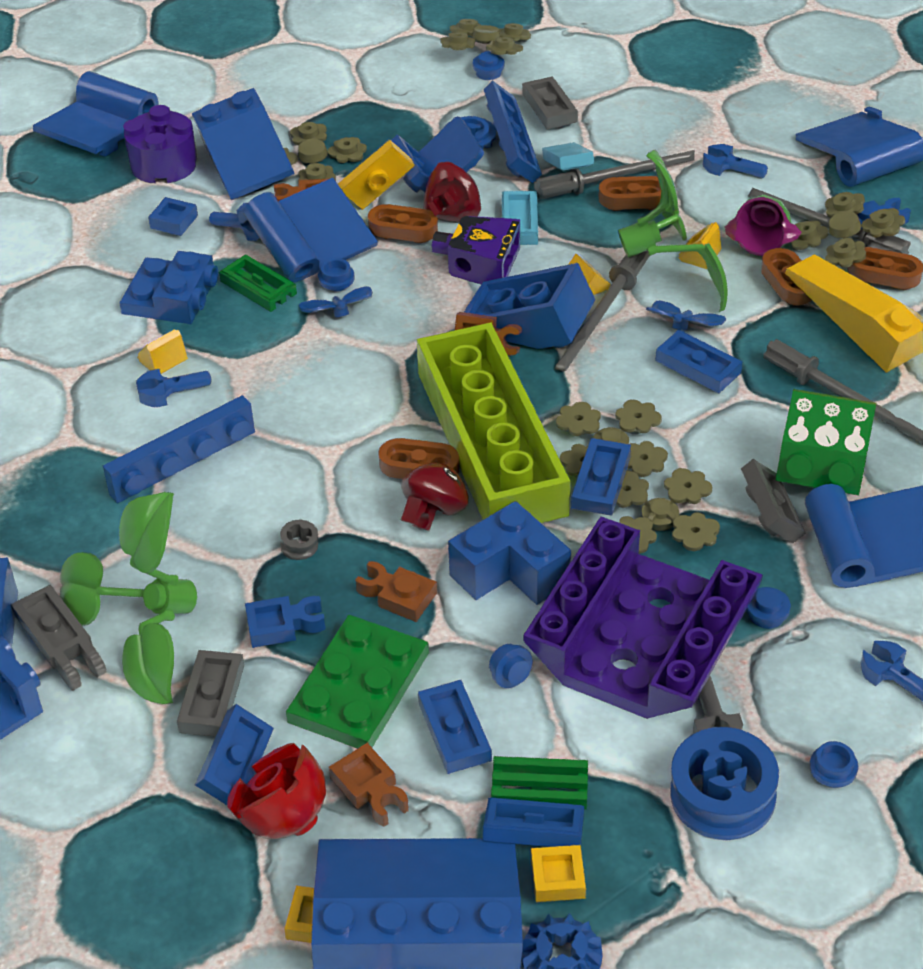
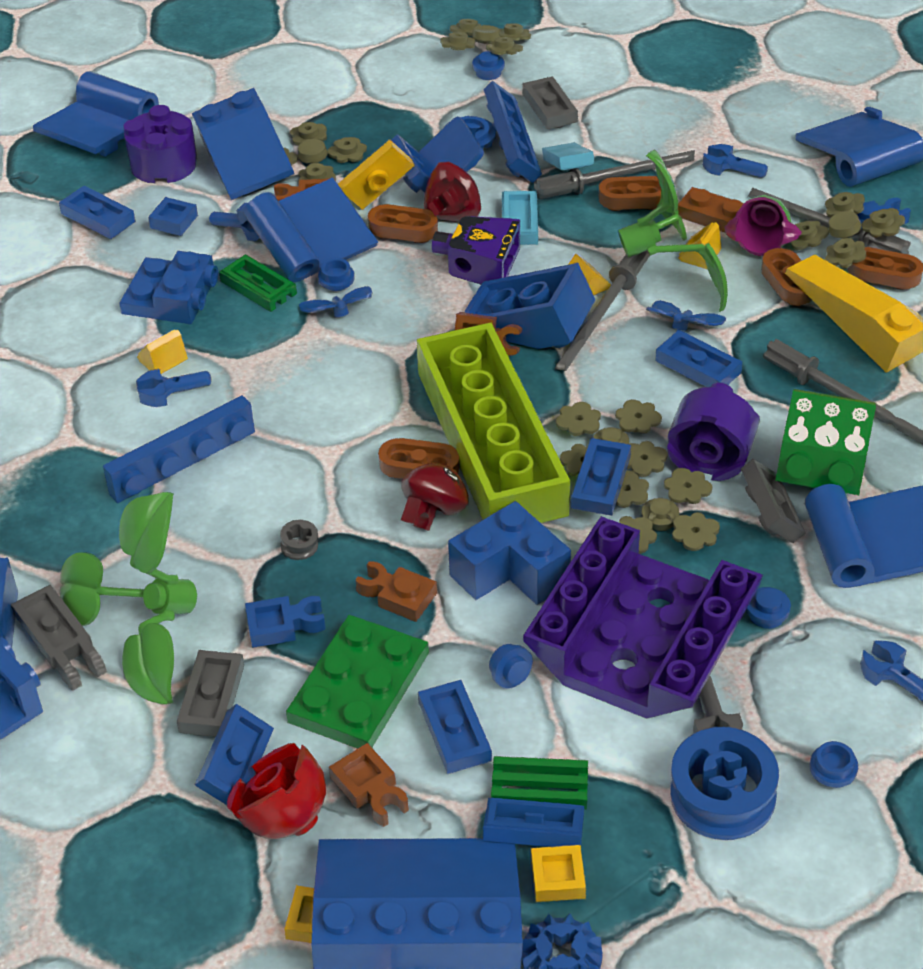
(97, 212): none -> blue plate
(706, 207): none -> dark orange plate
(712, 432): none -> dark purple brick

